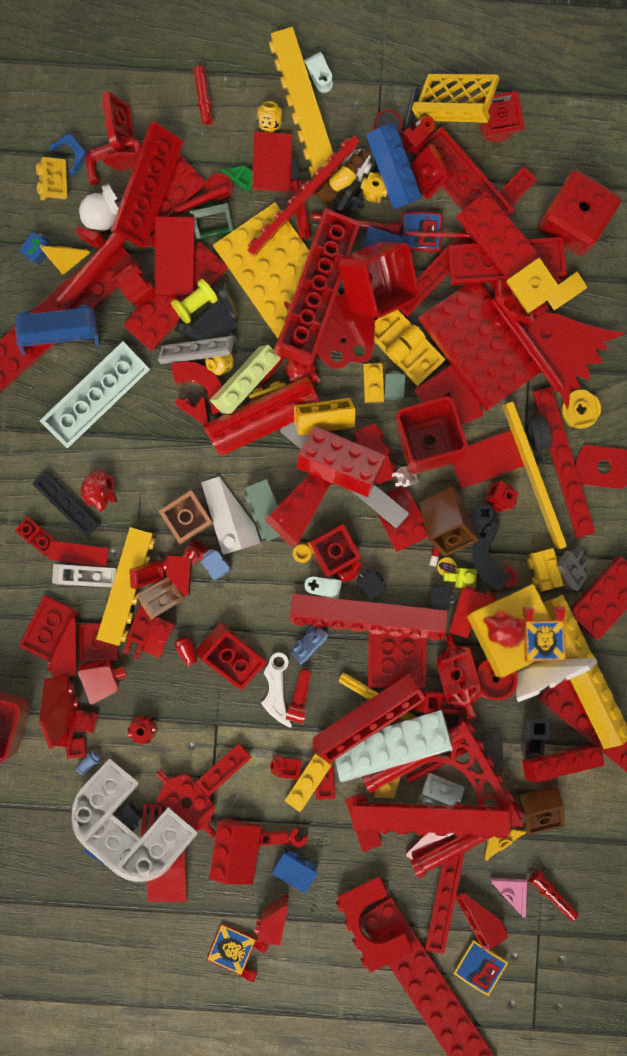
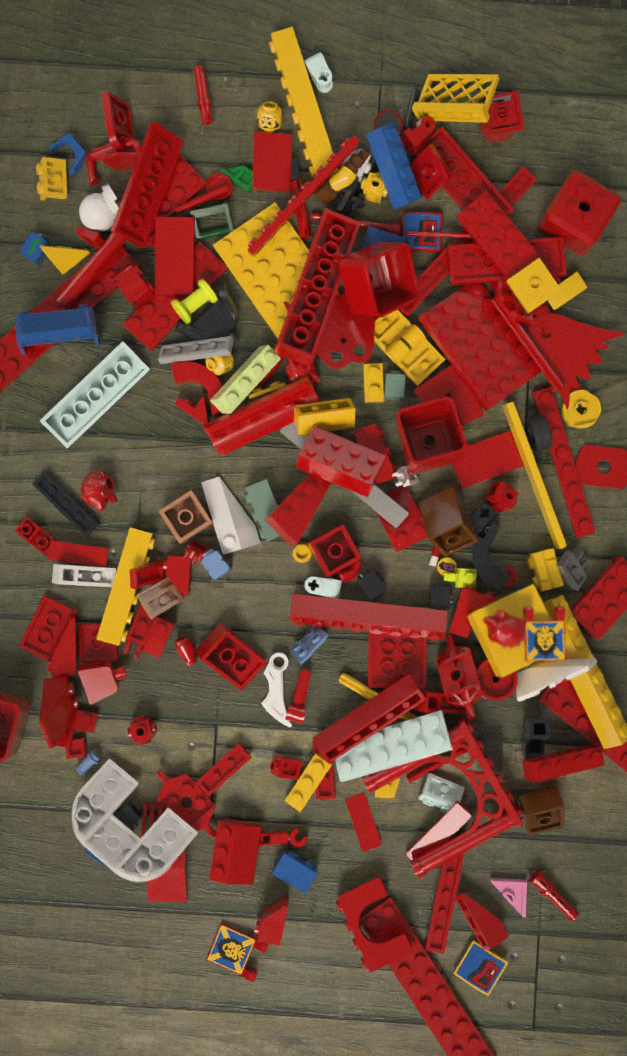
(432, 819): red brick -> none
(495, 845): yellow tile -> none

